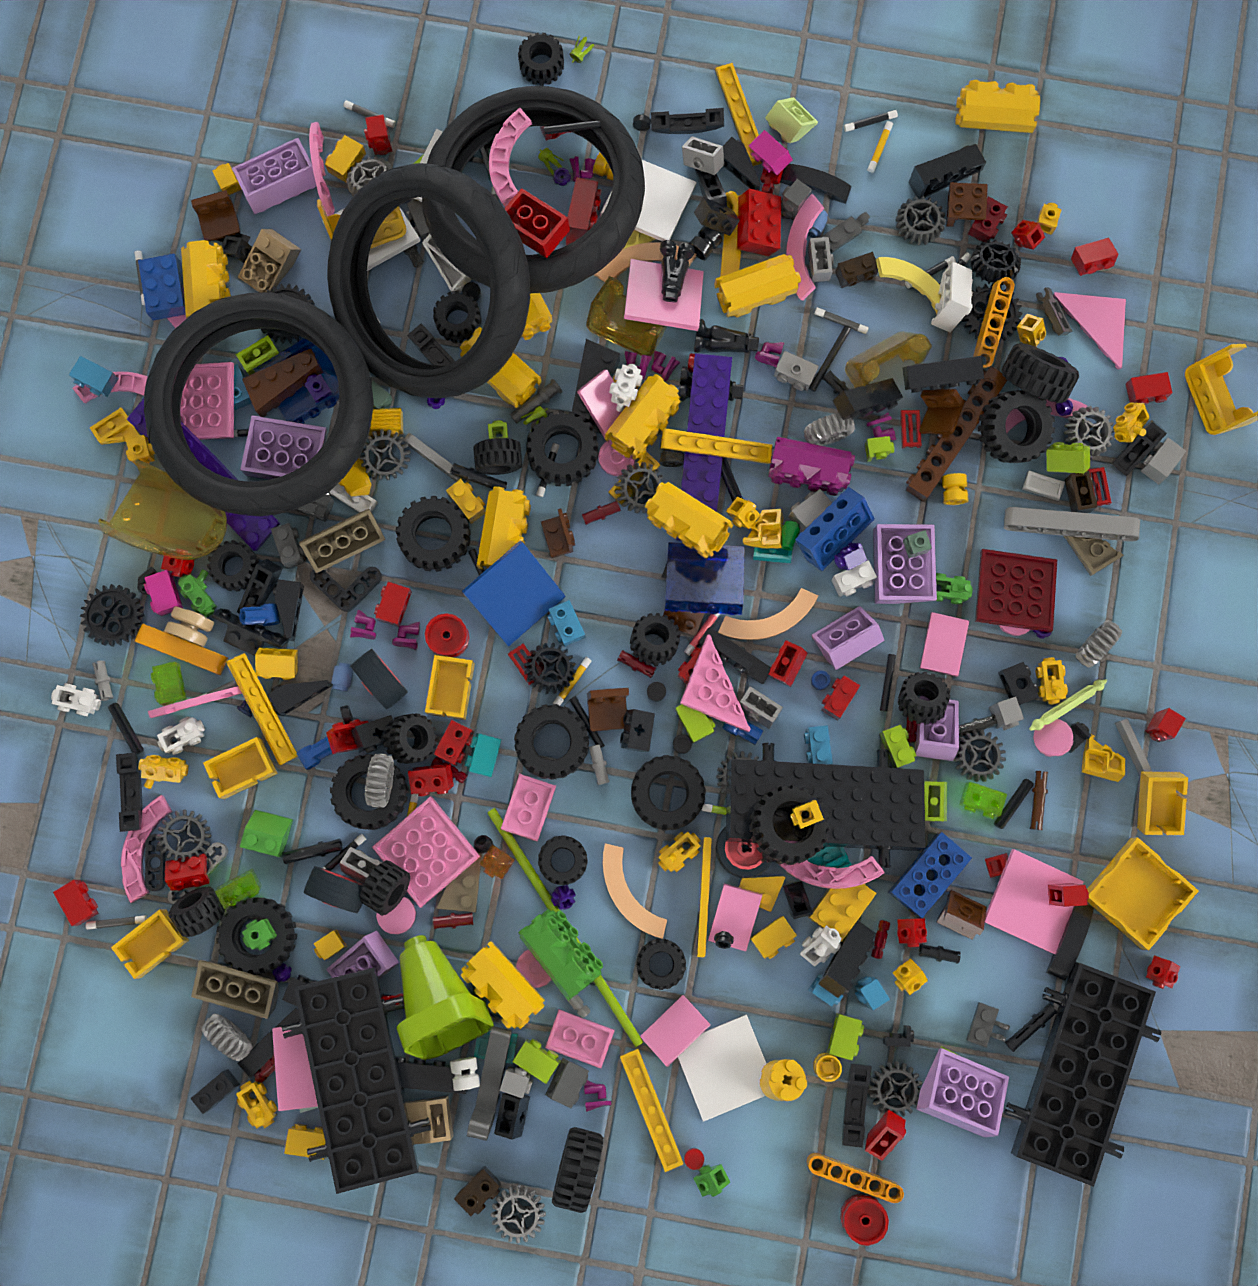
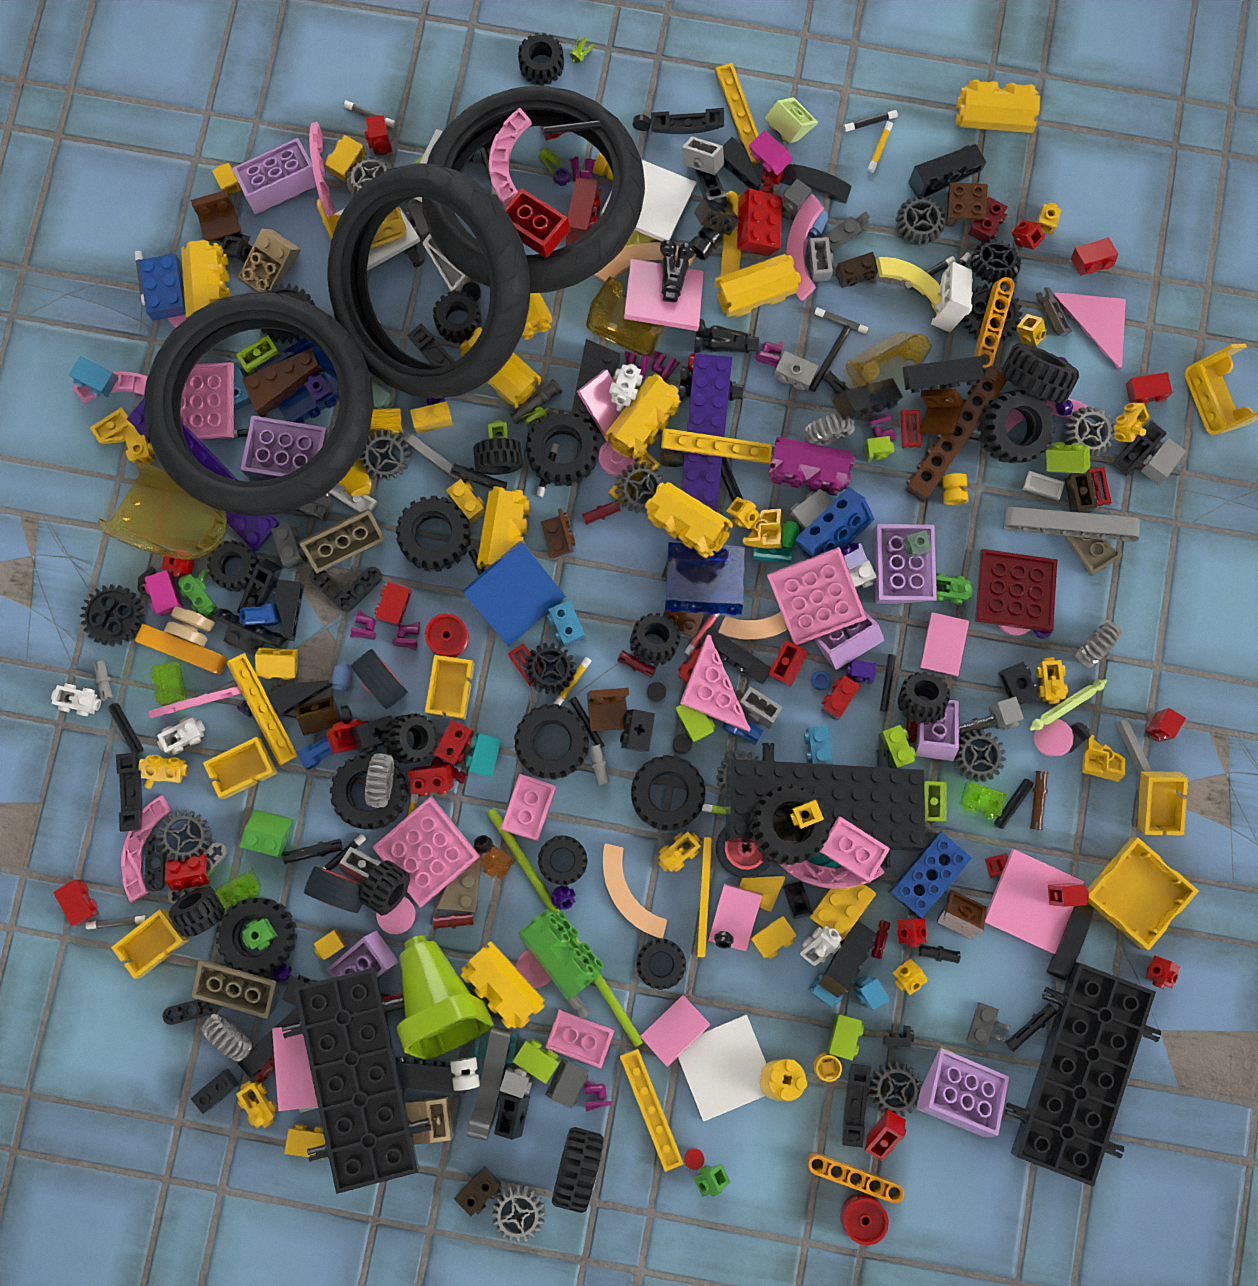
(208, 1011): none -> black beam
(317, 715): none -> dark brown brick
(431, 417): none -> yellow brick
(817, 596): none -> bright pink tile
(854, 849): none -> bright pink tile
(861, 671): none -> dark purple brick

